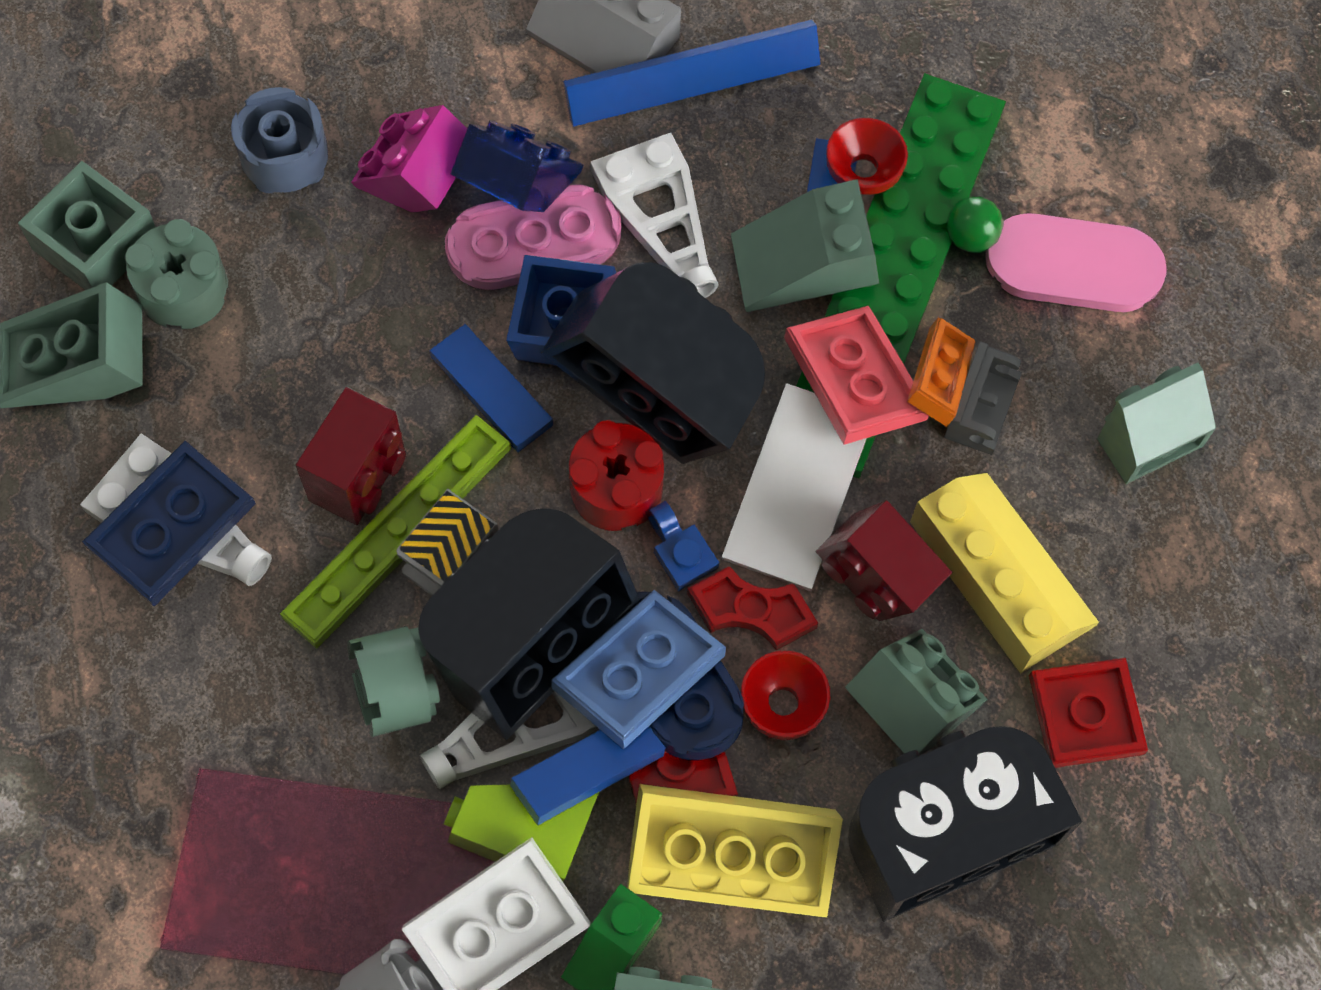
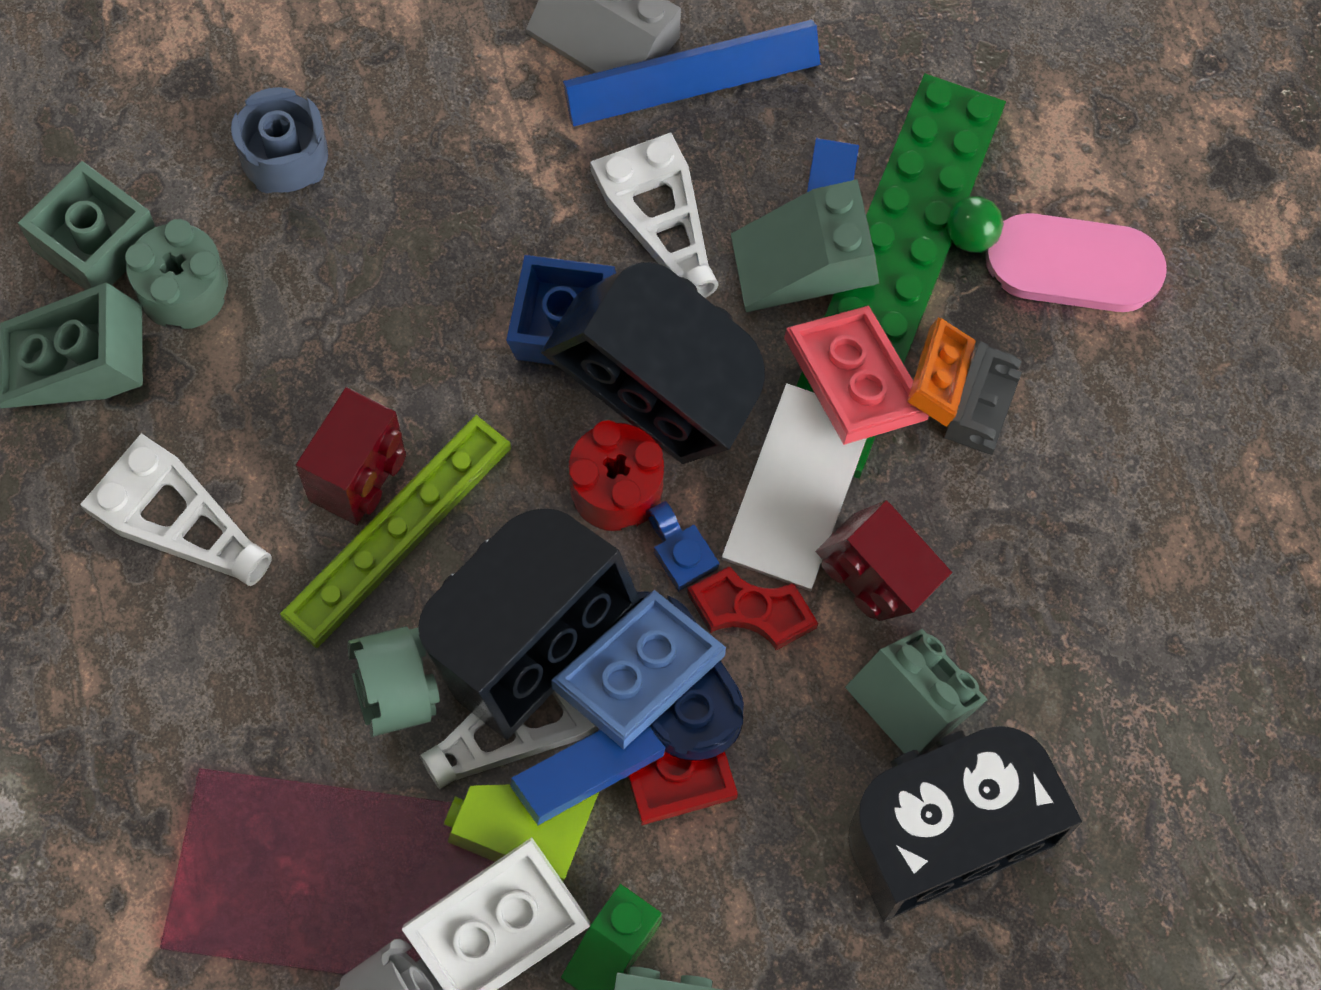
(169, 523): dark blue tile -> none
(412, 159): dark pink slope -> none
(444, 541): piece -> none
(491, 388): blue tile -> none
(492, 238): bright pink tile -> none
(514, 165): clear blue slope -> none
(733, 850): light yellow slope -> none
(791, 673): red piece -> none
(869, 141): red piece -> none
(1002, 569): light yellow slope -> none
(1088, 712): red tile -> none
(1158, 422): slope -> none

